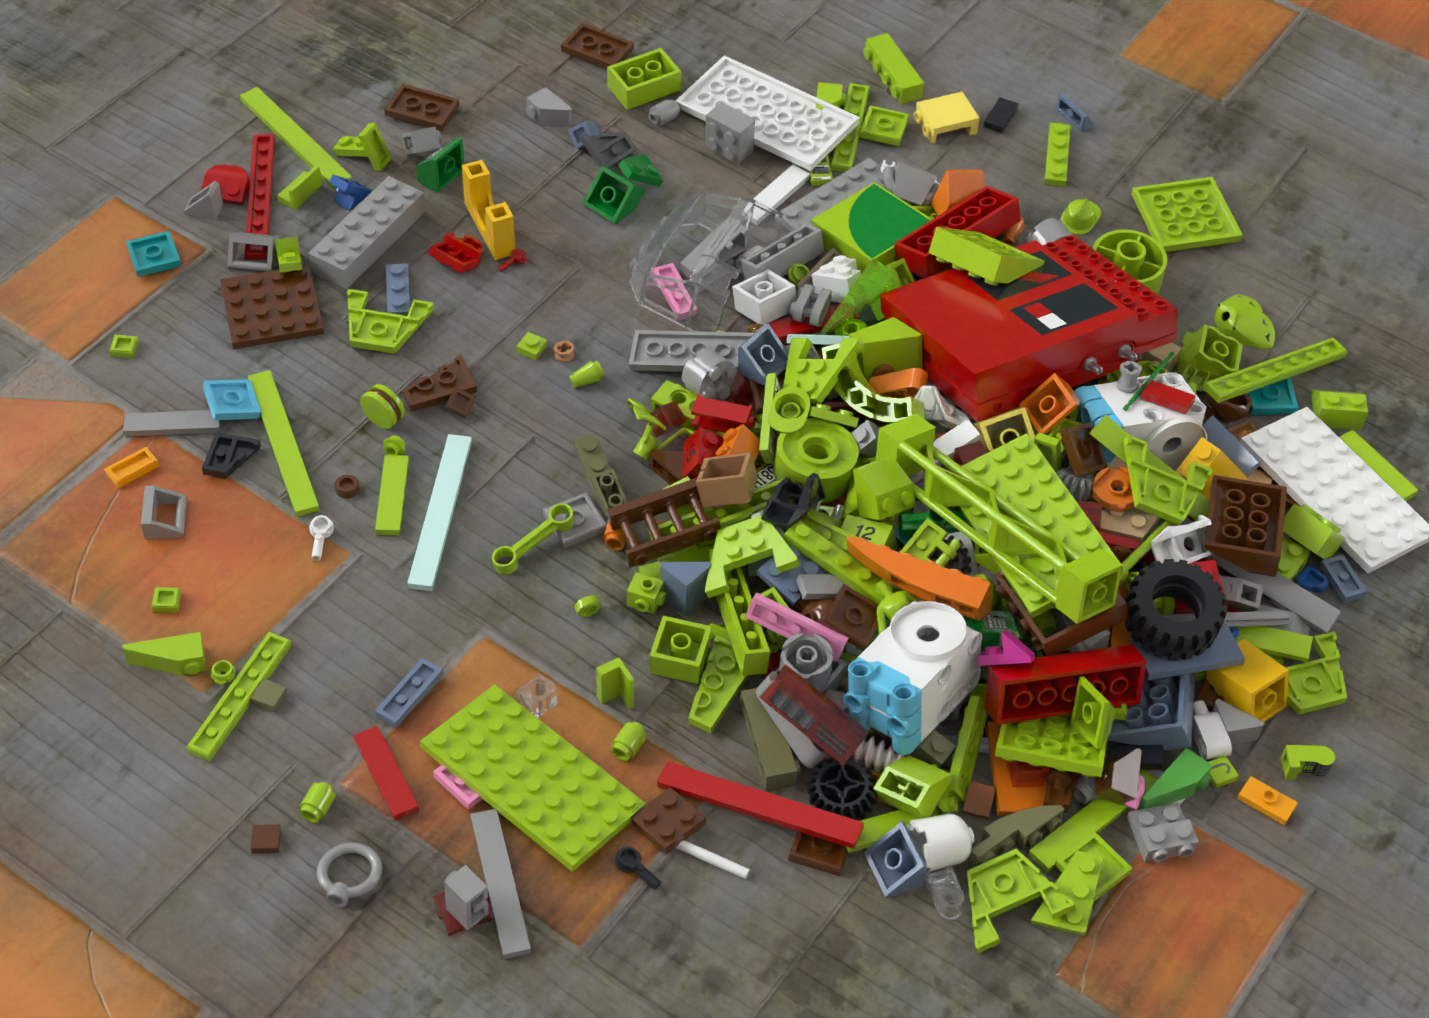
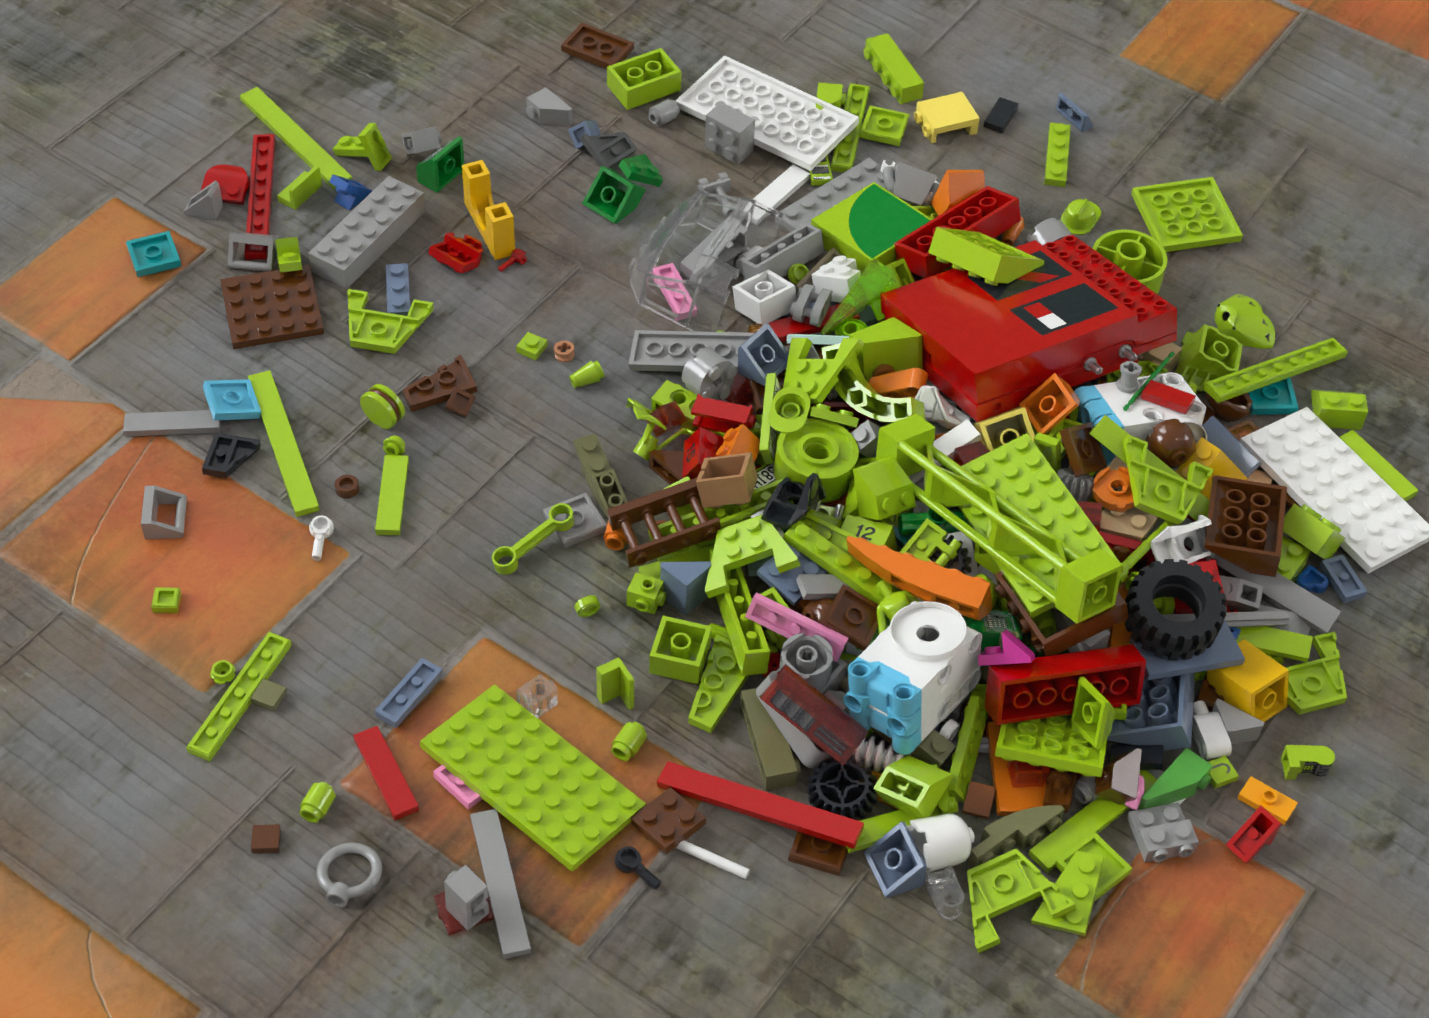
(124, 346): lime tile -> none
(131, 467): light orange tile -> none
(172, 654): lime slope -> none
(422, 107): reddish brown plate -> none
(439, 513): light aqua tile -> none
(718, 187): none -> light grey bar
(950, 729): none -> white tile
(1172, 442): none -> reddish brown cylinder
(1254, 834): none -> red slope

